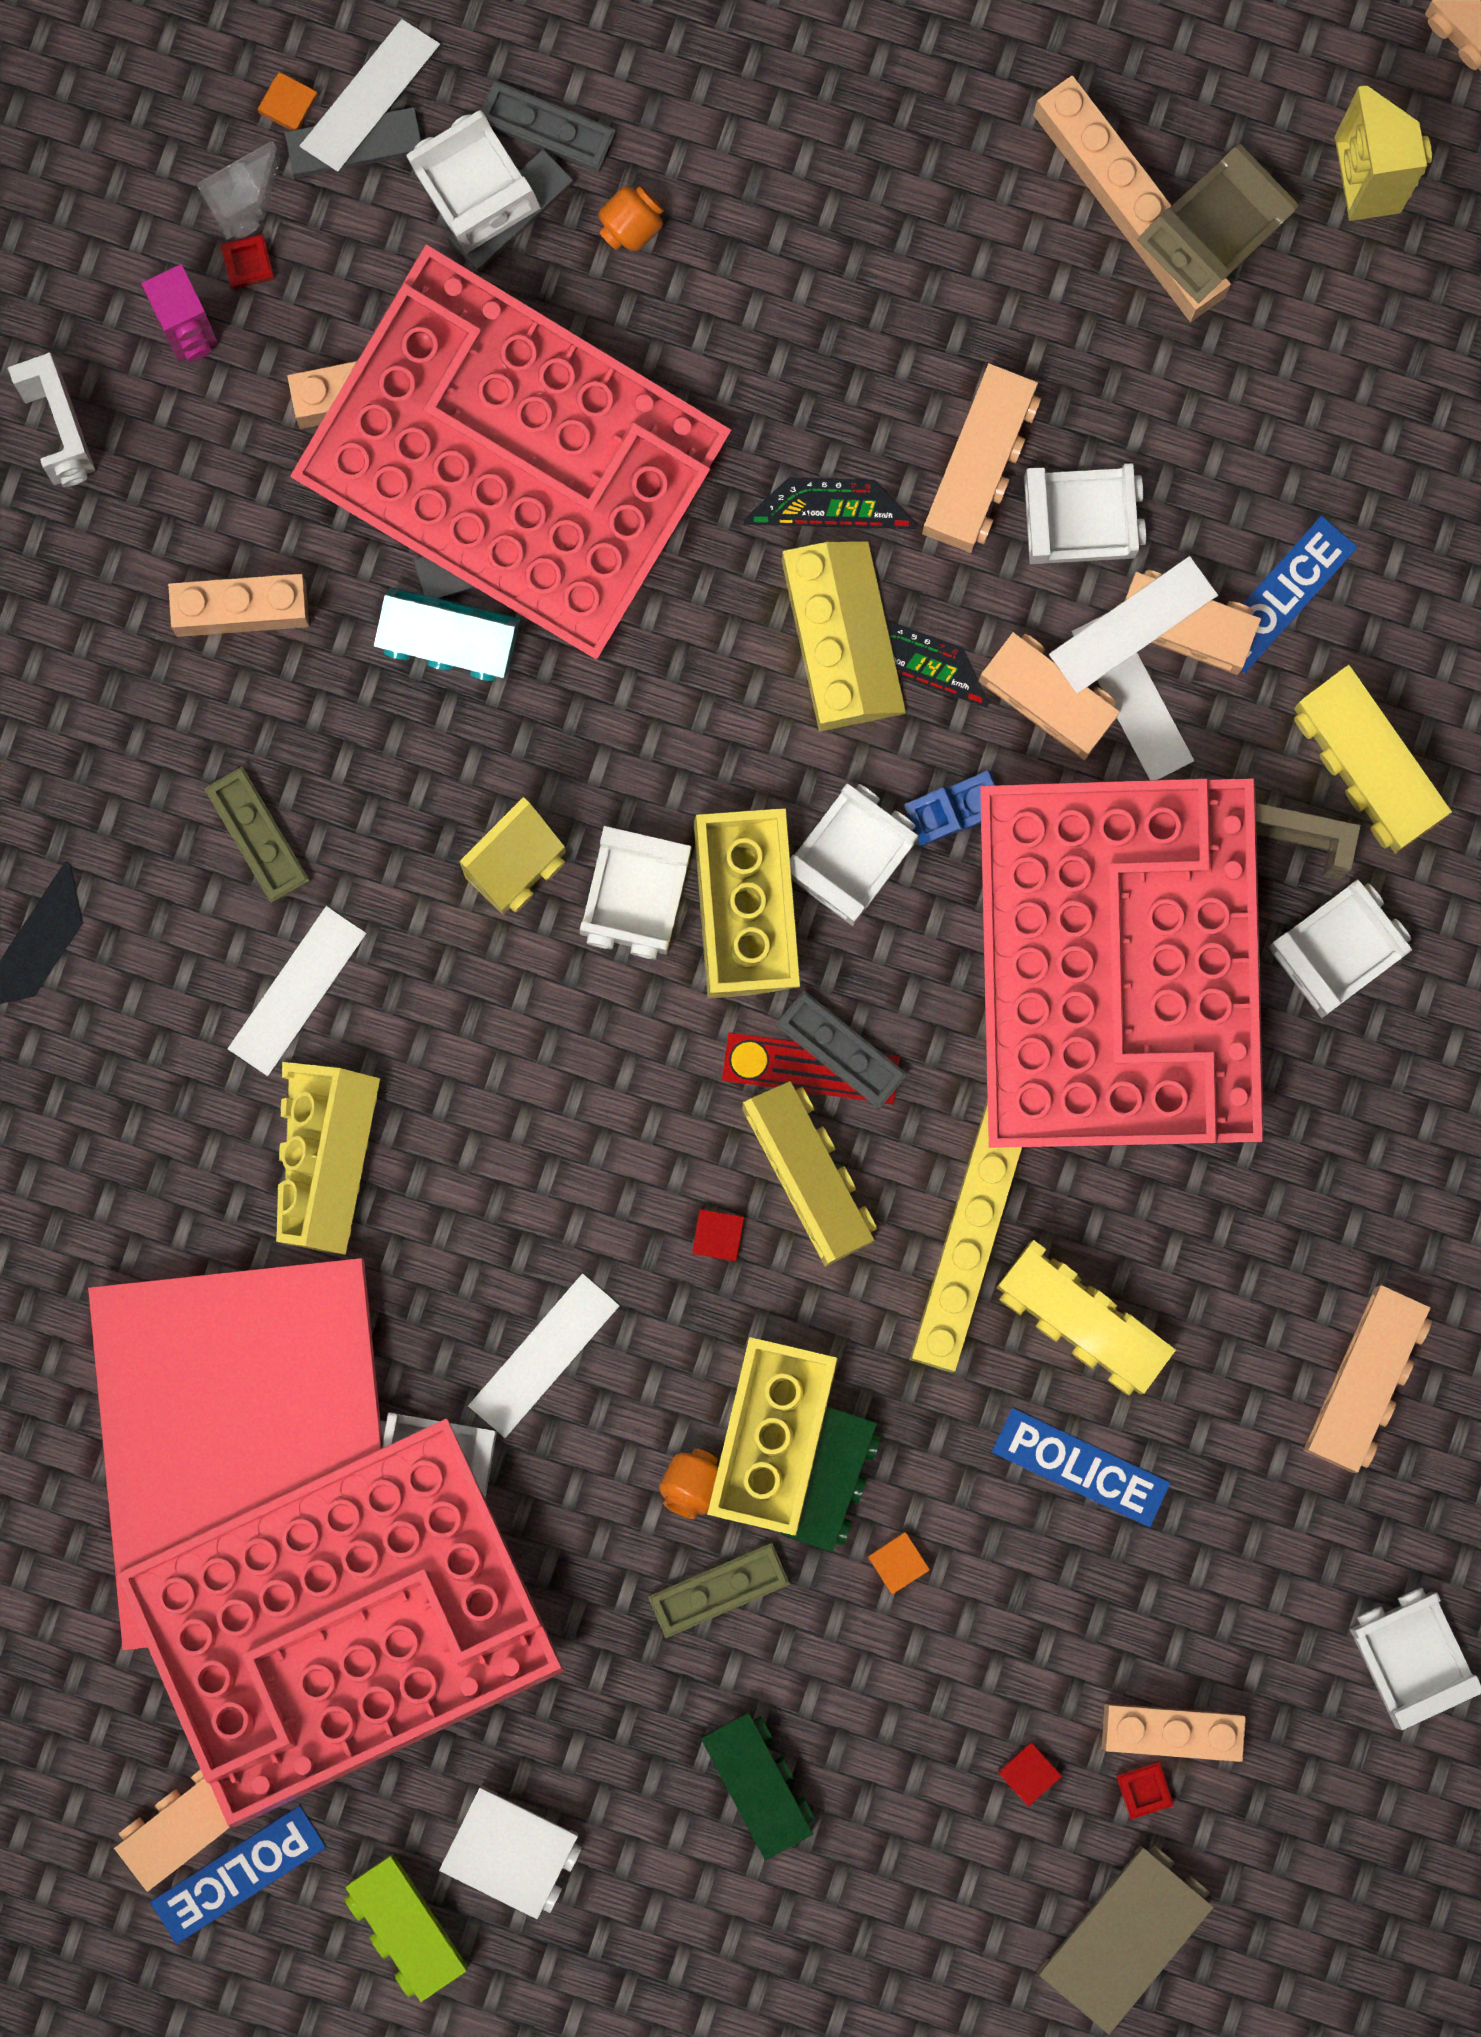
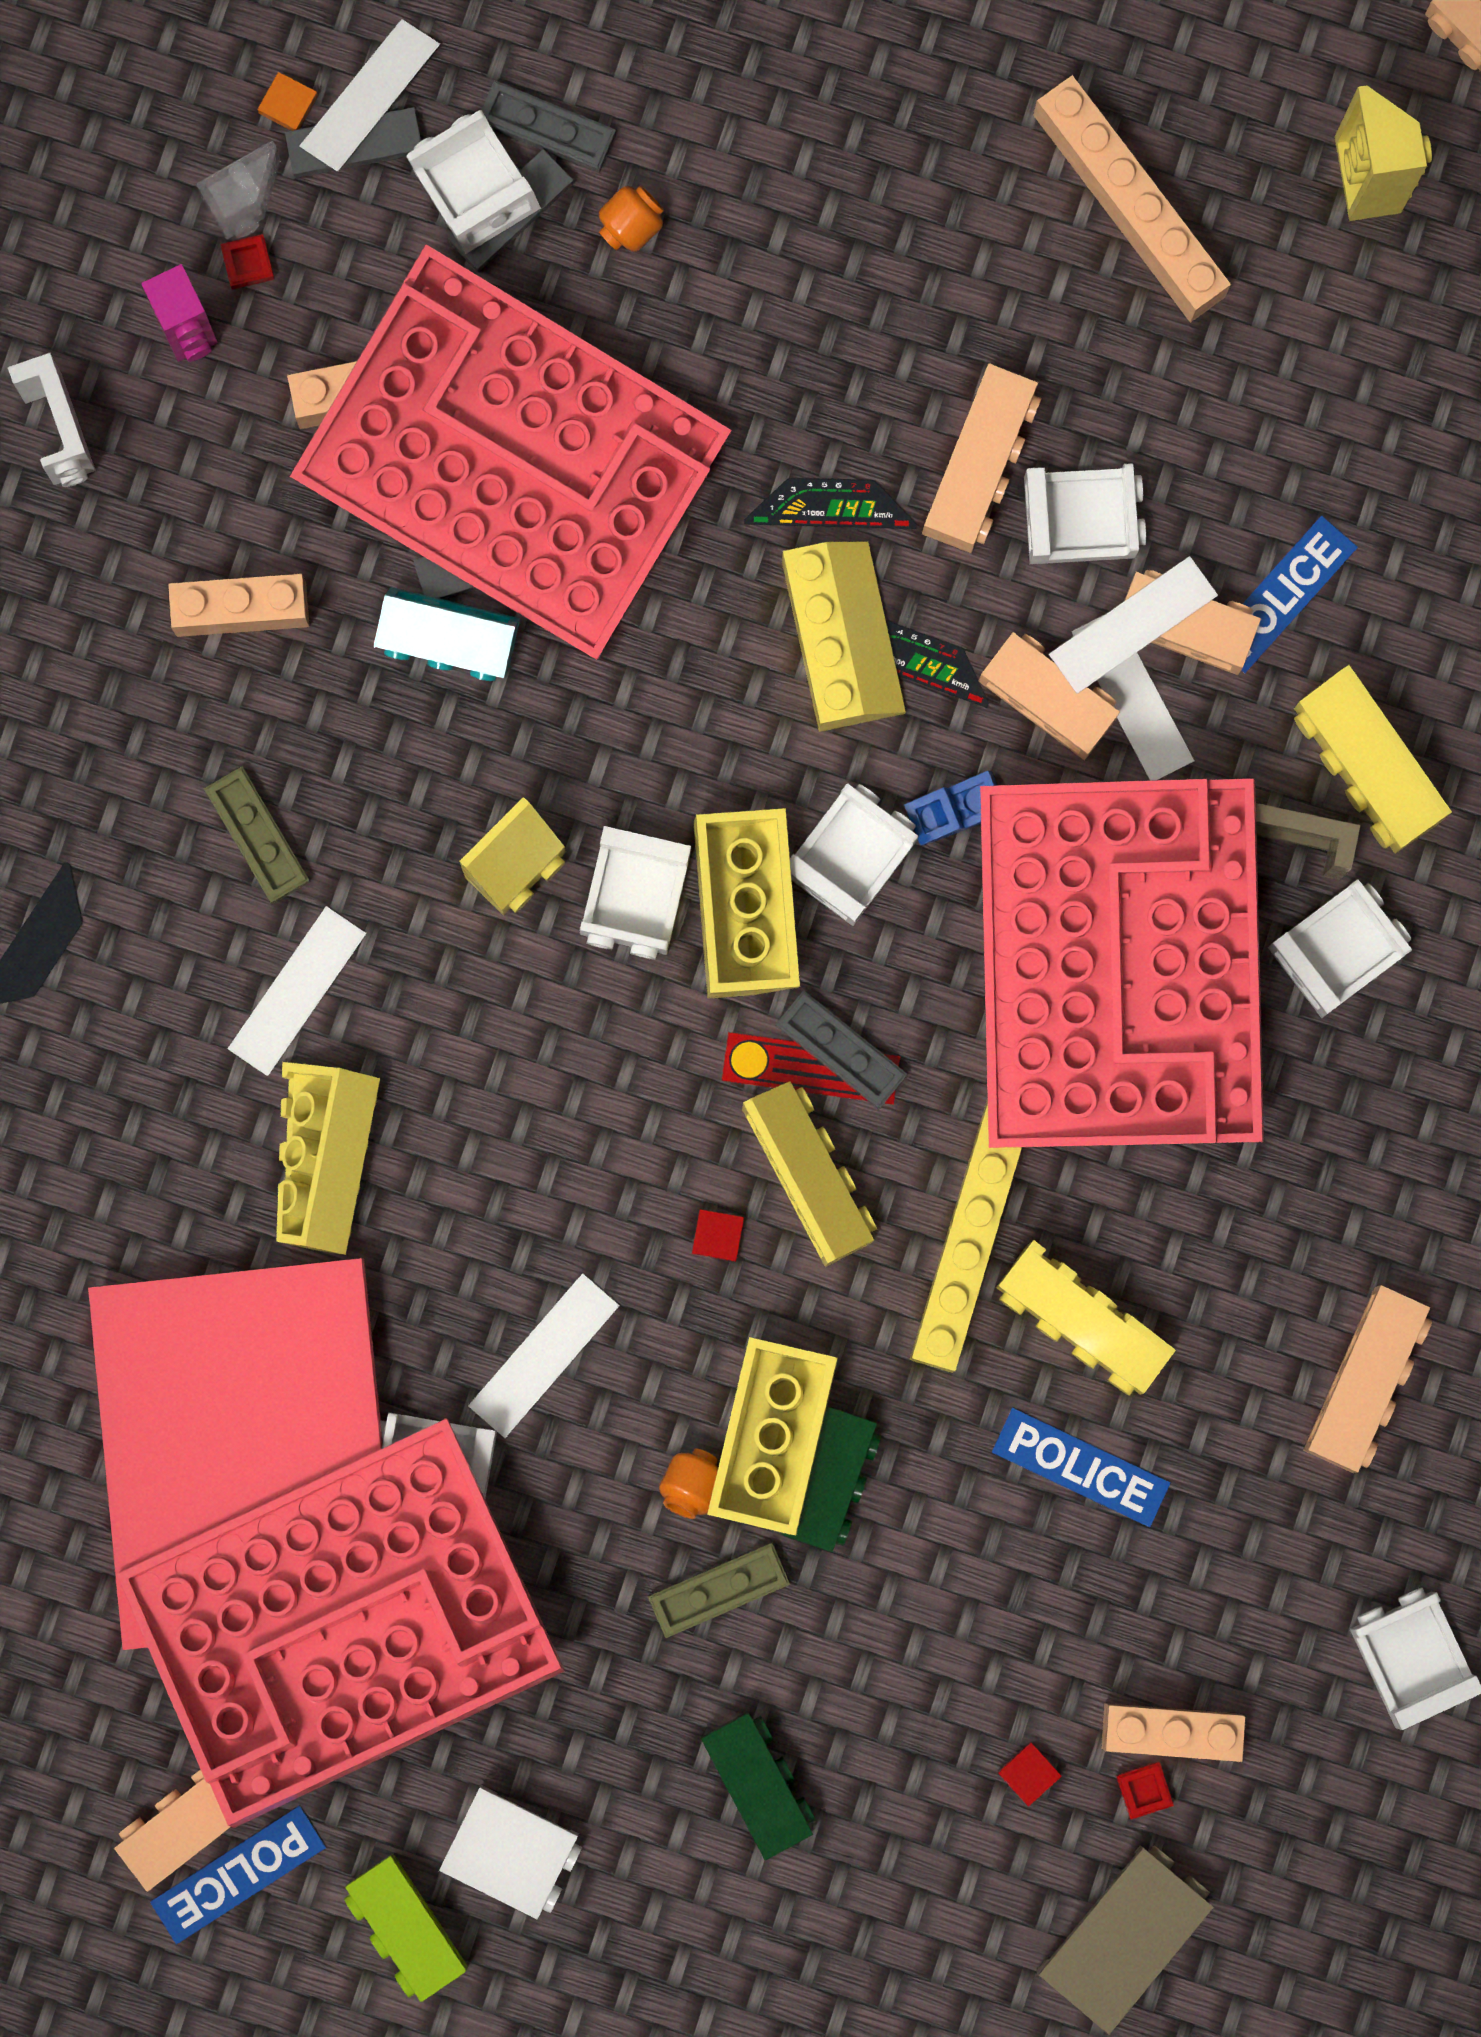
(898, 1563): orange tile -> none
(1218, 223): dark tan panel -> none

